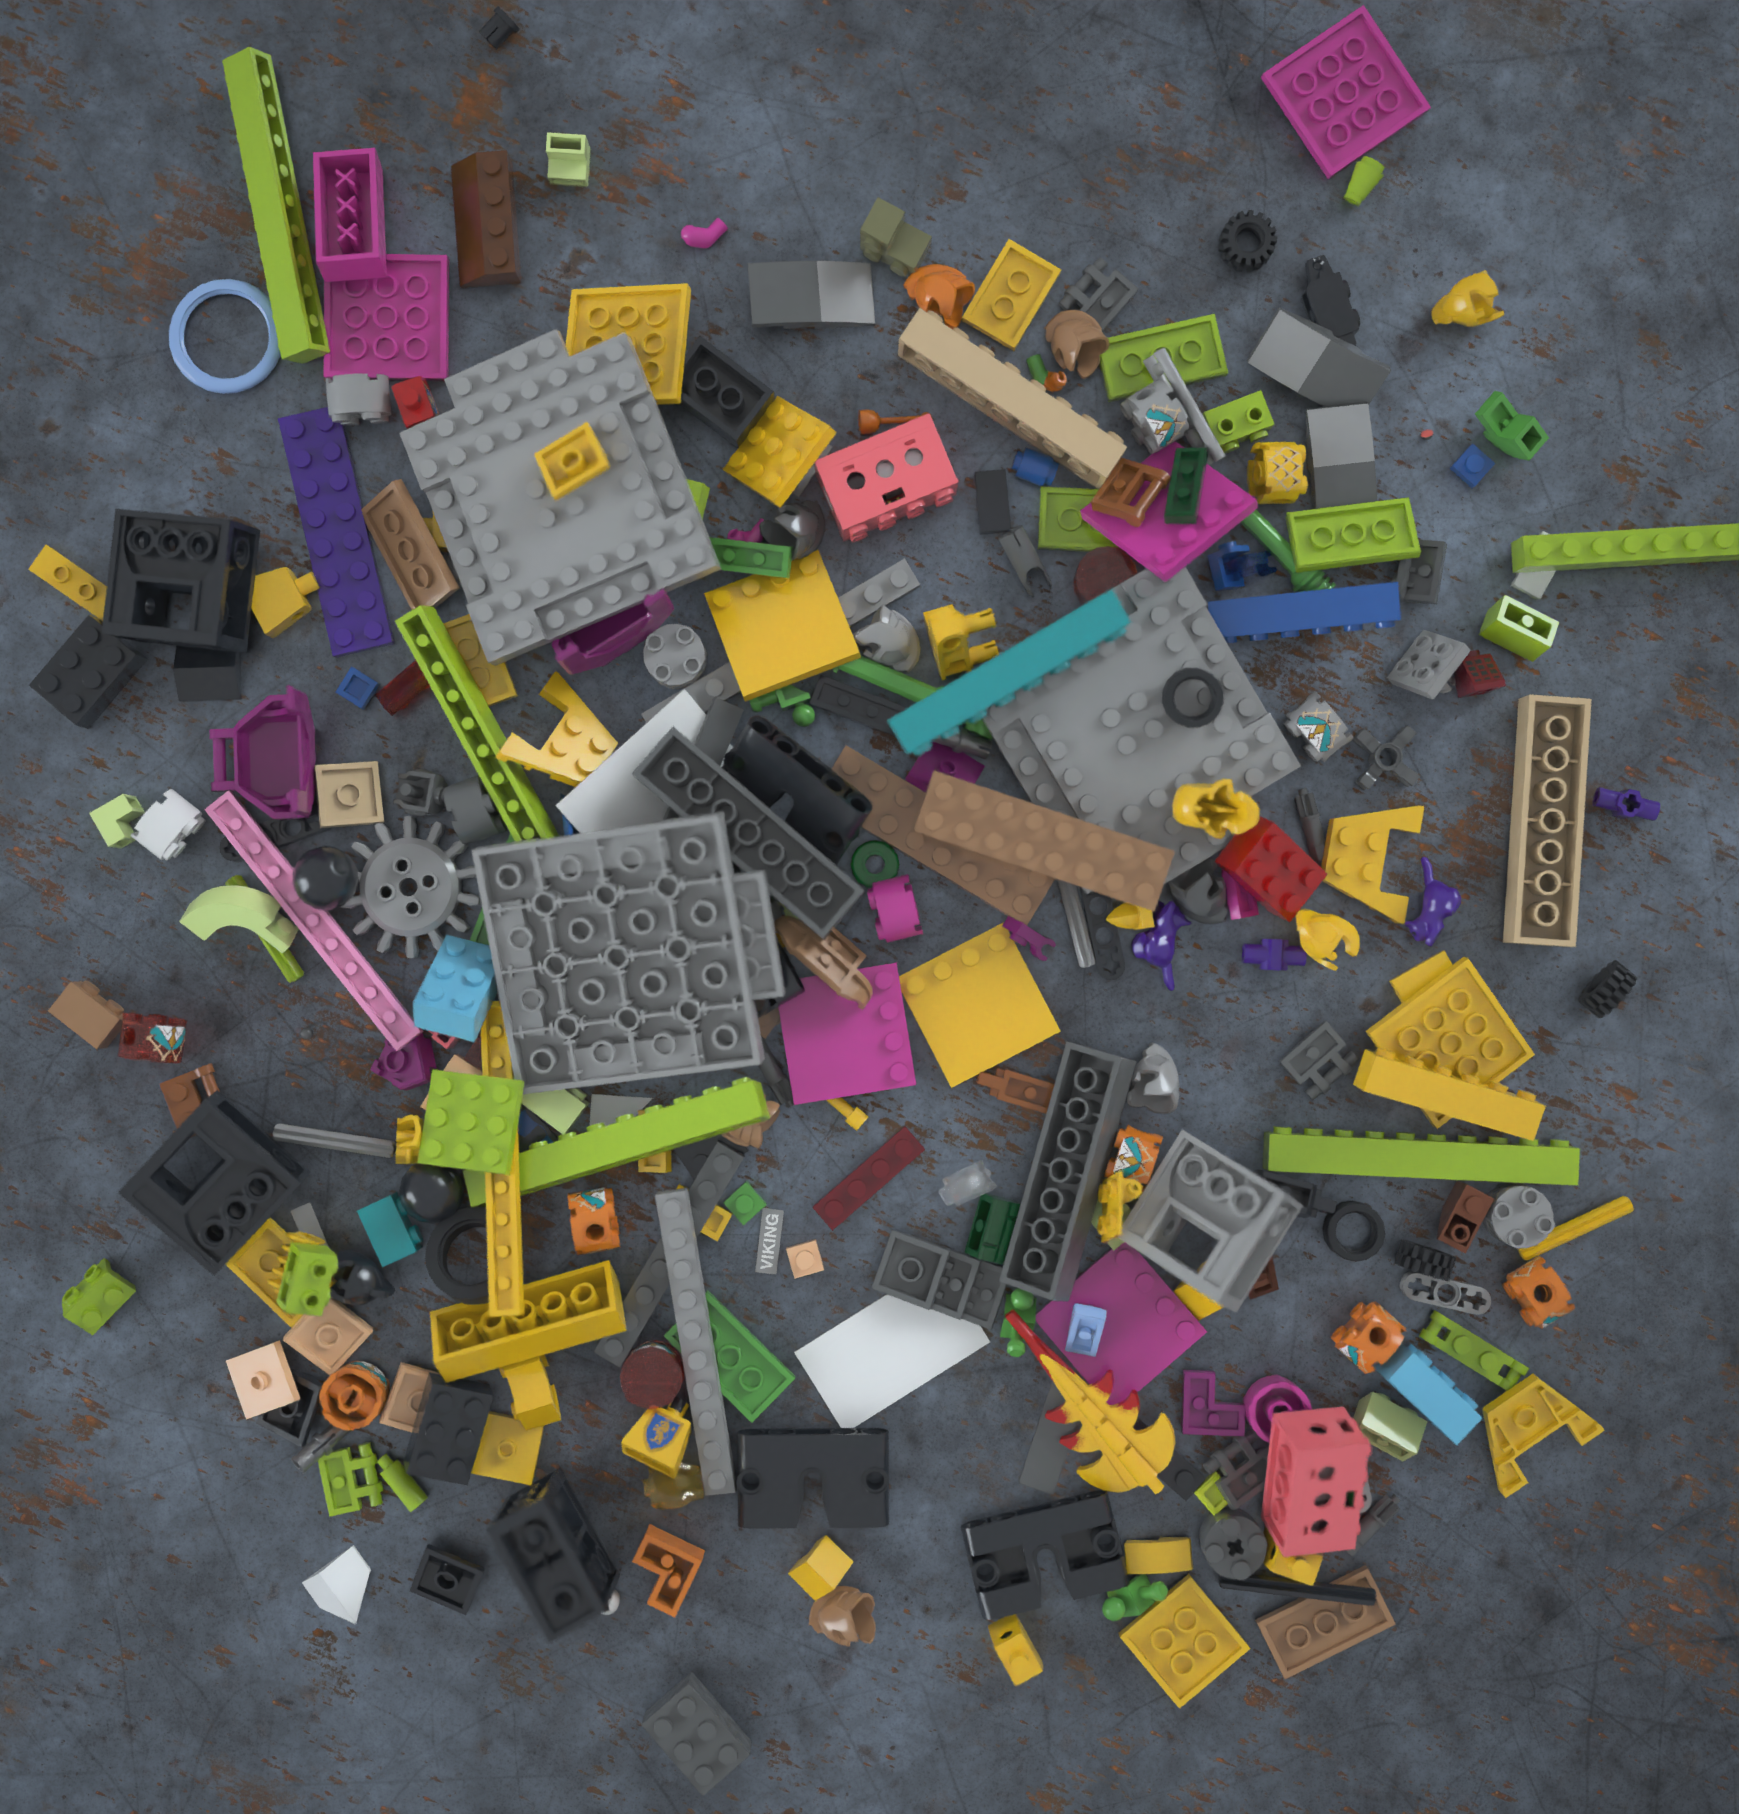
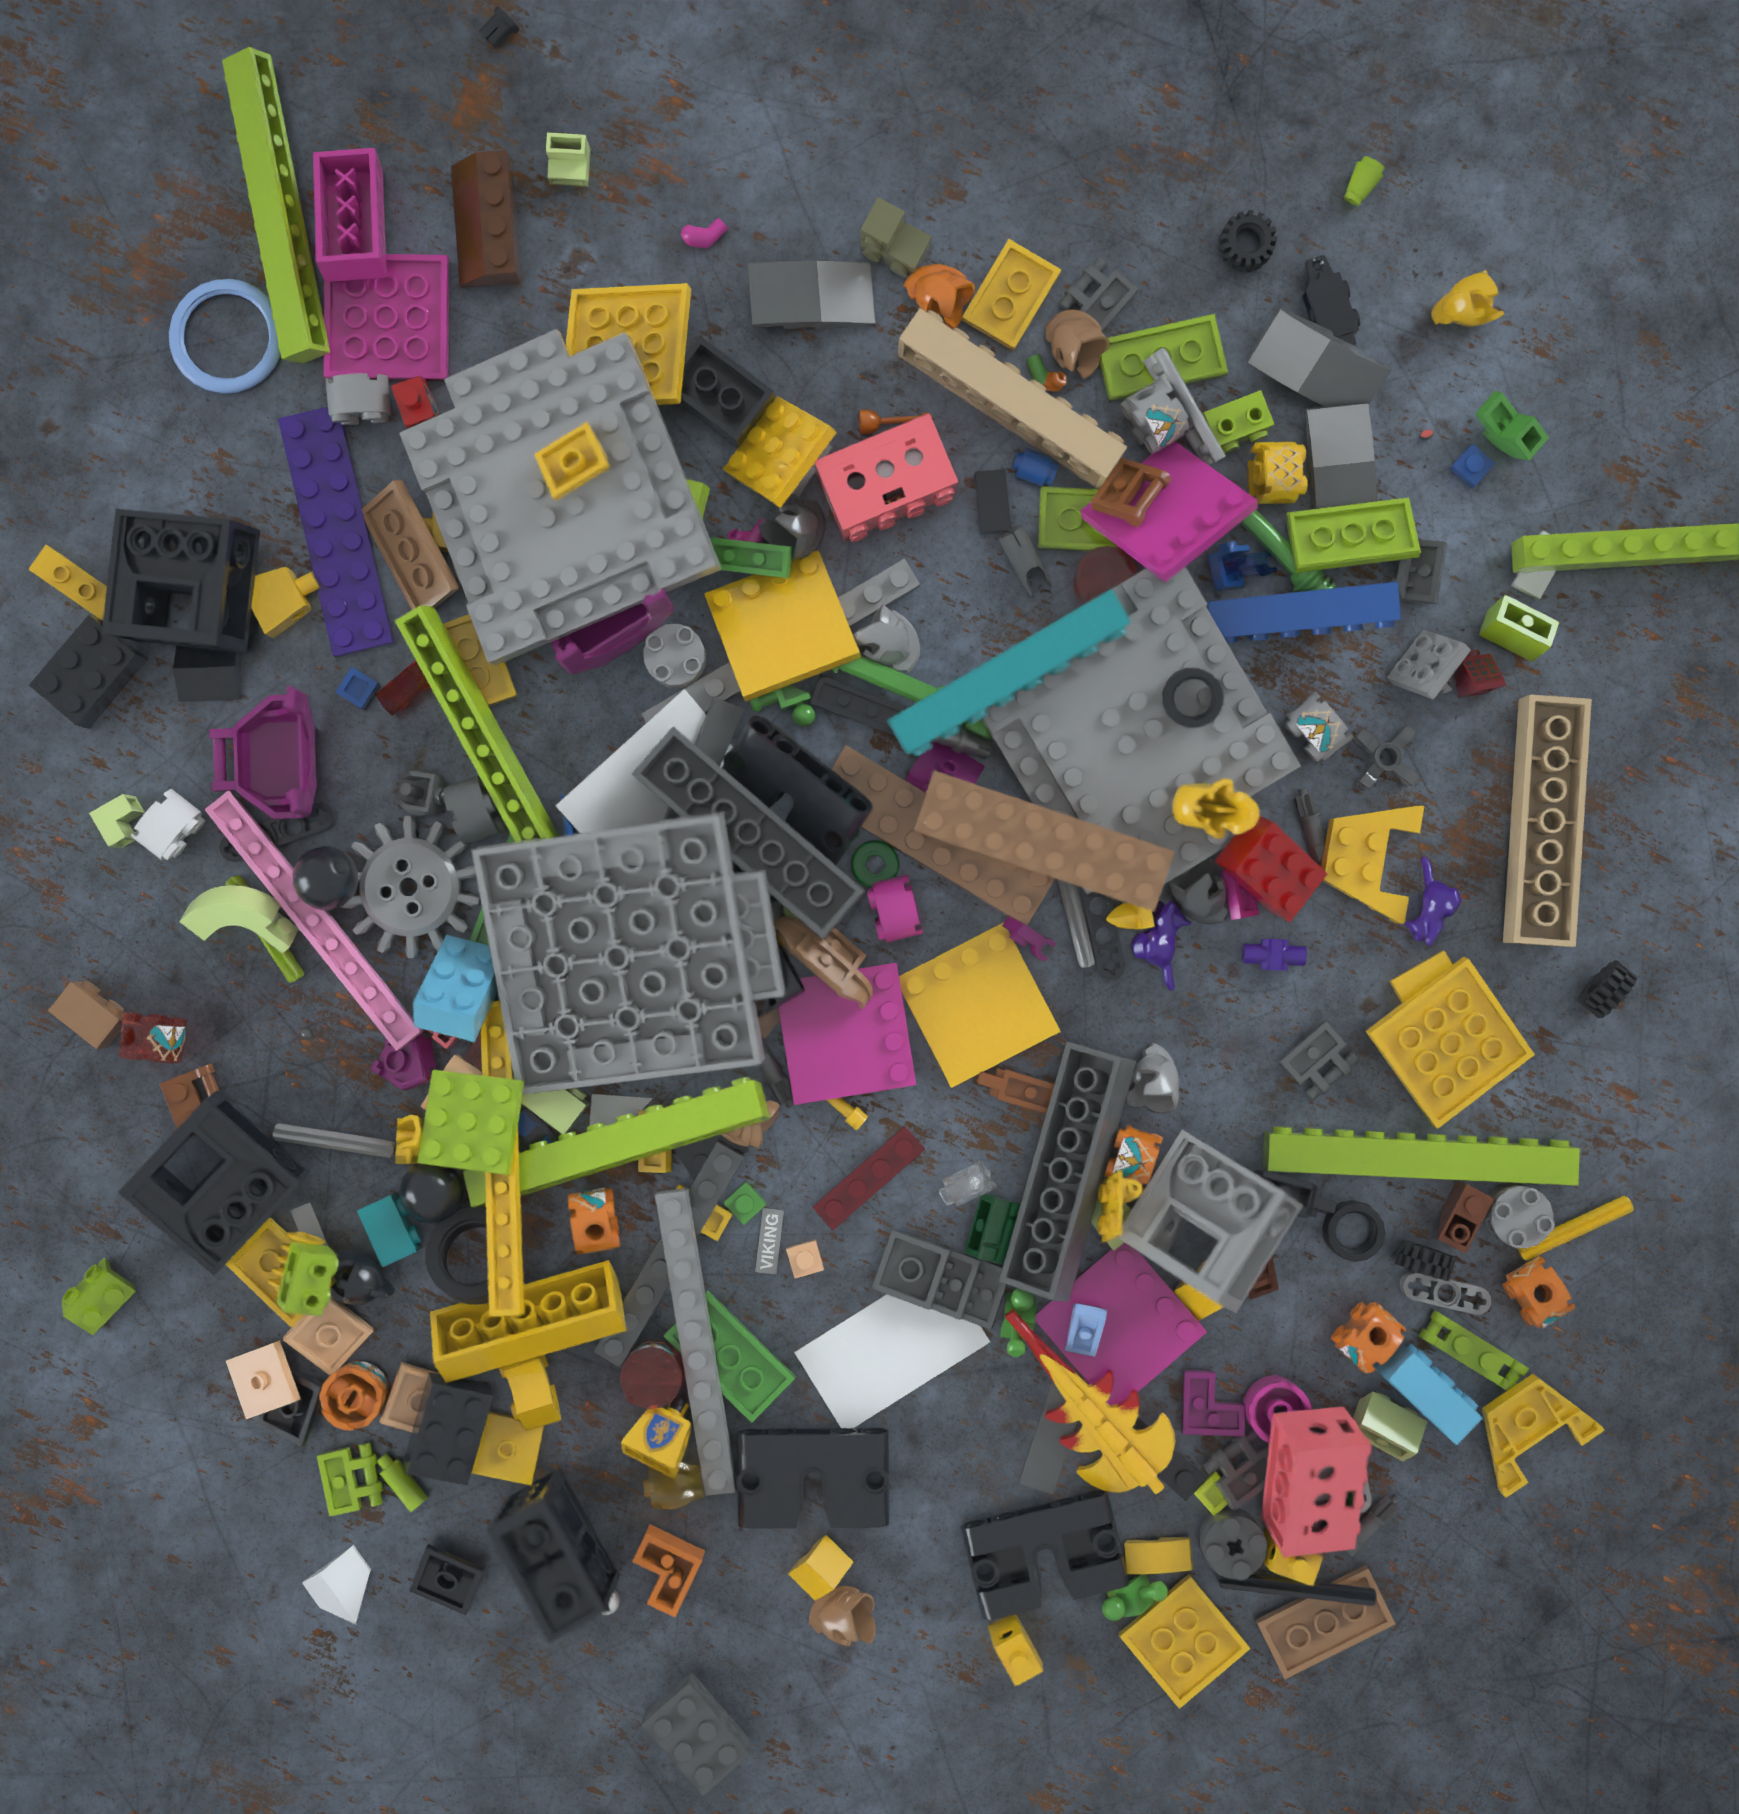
(306, 1459): flat silver pin -> none
(348, 794): tan plate -> none
(575, 745): yellow wing -> none
(949, 642): yellow piece -> none
(1186, 486): dark green tile -> none
(1322, 933): yellow helmet -> none
(1345, 92): dark pink plate -> none
(1448, 1094): yellow brick -> none
(1613, 801): dark purple axle -> none

